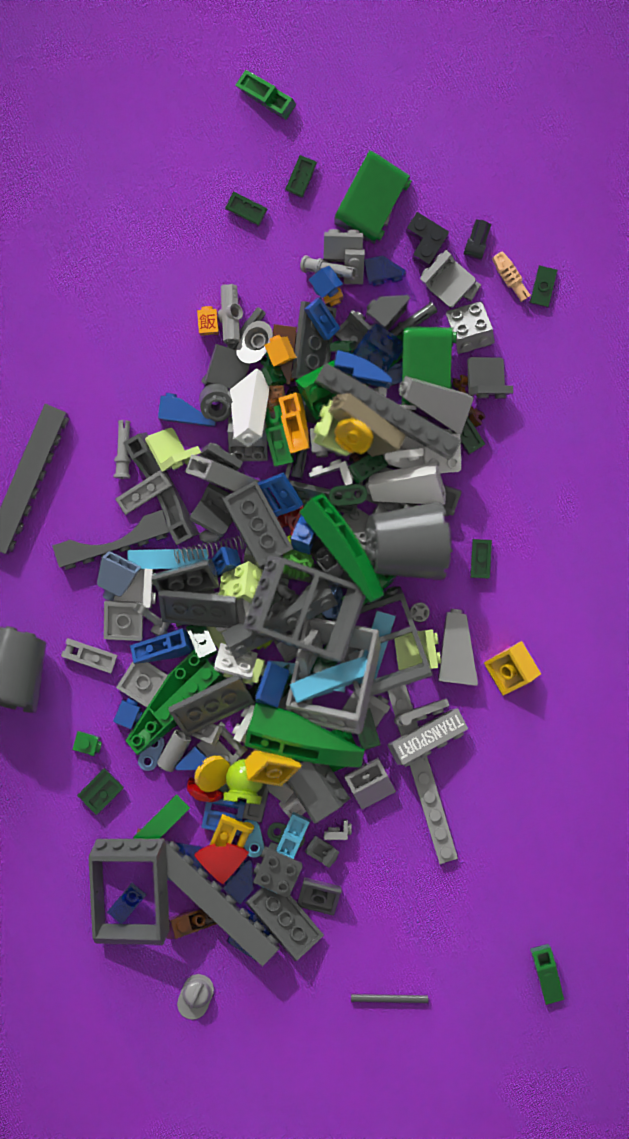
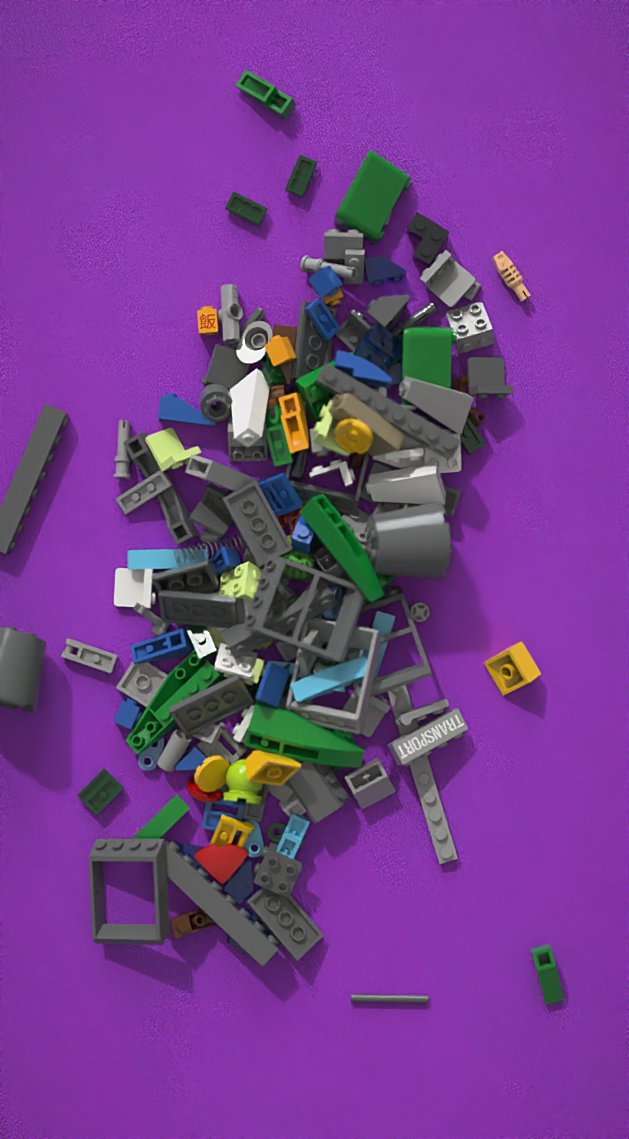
(87, 743): green bracket -> none
(116, 575): sand blue torso -> none
(122, 621): light grey plate -> none
(126, 903): clear blue slope -> none
(150, 527): dark grey arch -> none
(195, 996): light grey piece -> none
(215, 453): dark grey bracket -> none
(319, 896): dark grey slope -> none
(322, 851): dark grey bracket -> none
(335, 833): light grey bracket -> none
(345, 346): dark green plate -> none
(348, 495): dark green plate -> none
(367, 466): dark green plate -> none
(369, 735): dark green plate -> none
(408, 653): yellowish green bracket -> none
(456, 654): light grey slope -> none
(476, 244): black piece -> none
(480, 558): dark green plate -> none
(543, 286): dark green plate -> none

